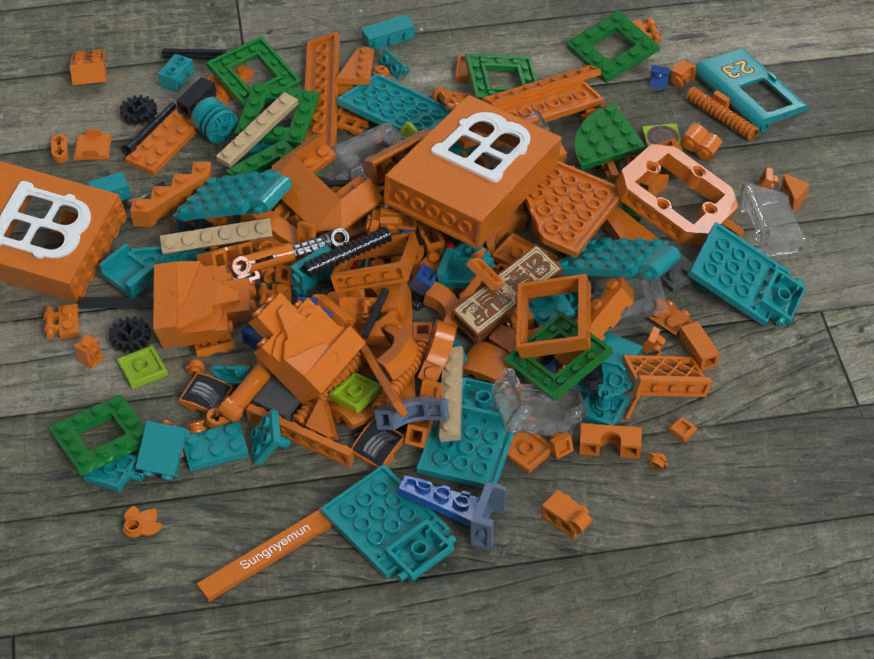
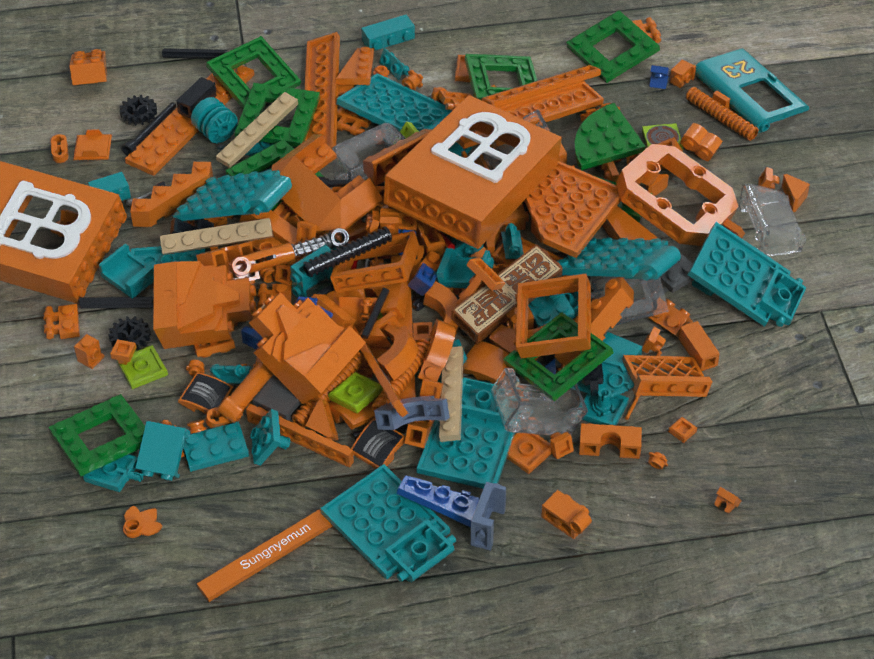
(123, 351): none -> orange tile
(176, 73): teal brick -> none
(413, 80): none -> orange brick
(512, 242): none -> teal hinge
(730, 499): none -> orange tile

